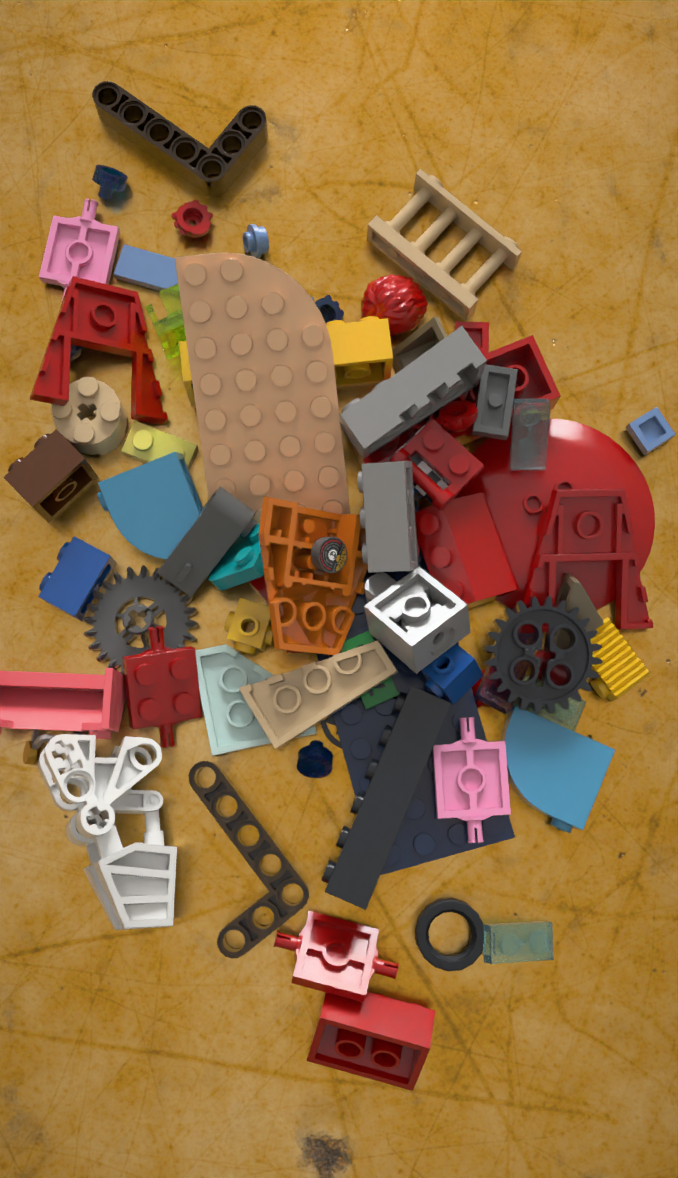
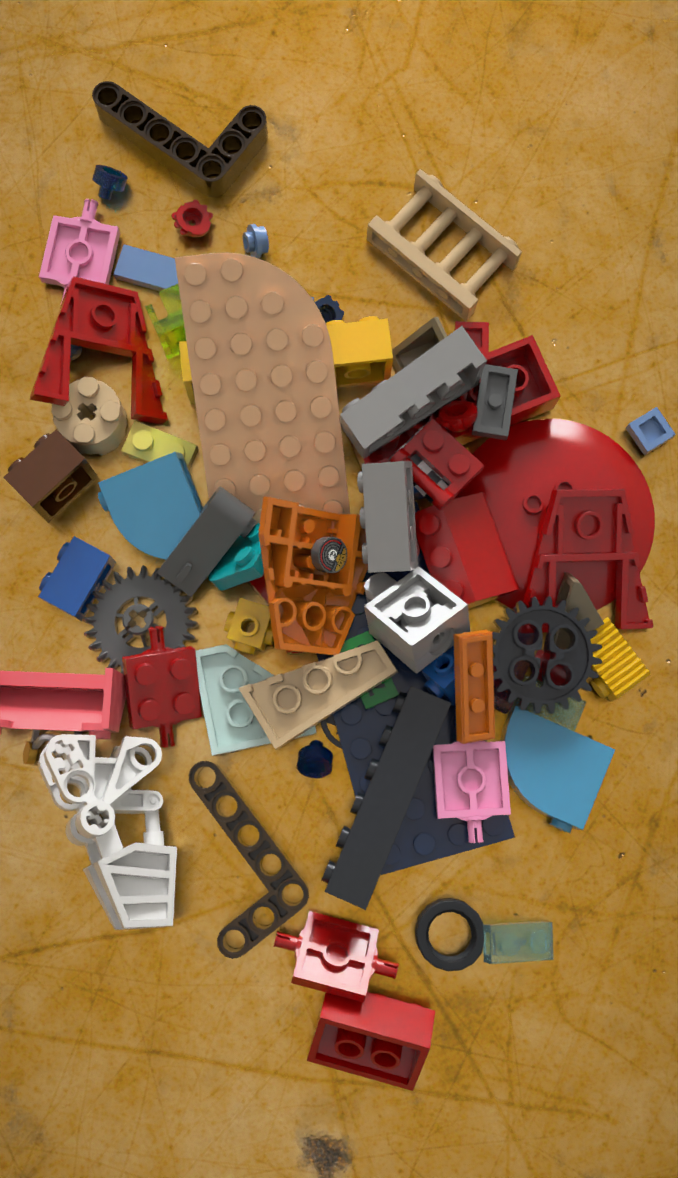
(395, 299): red hair -> none
(474, 686): none -> orange tile
(529, 434): clear light blue plate -> none

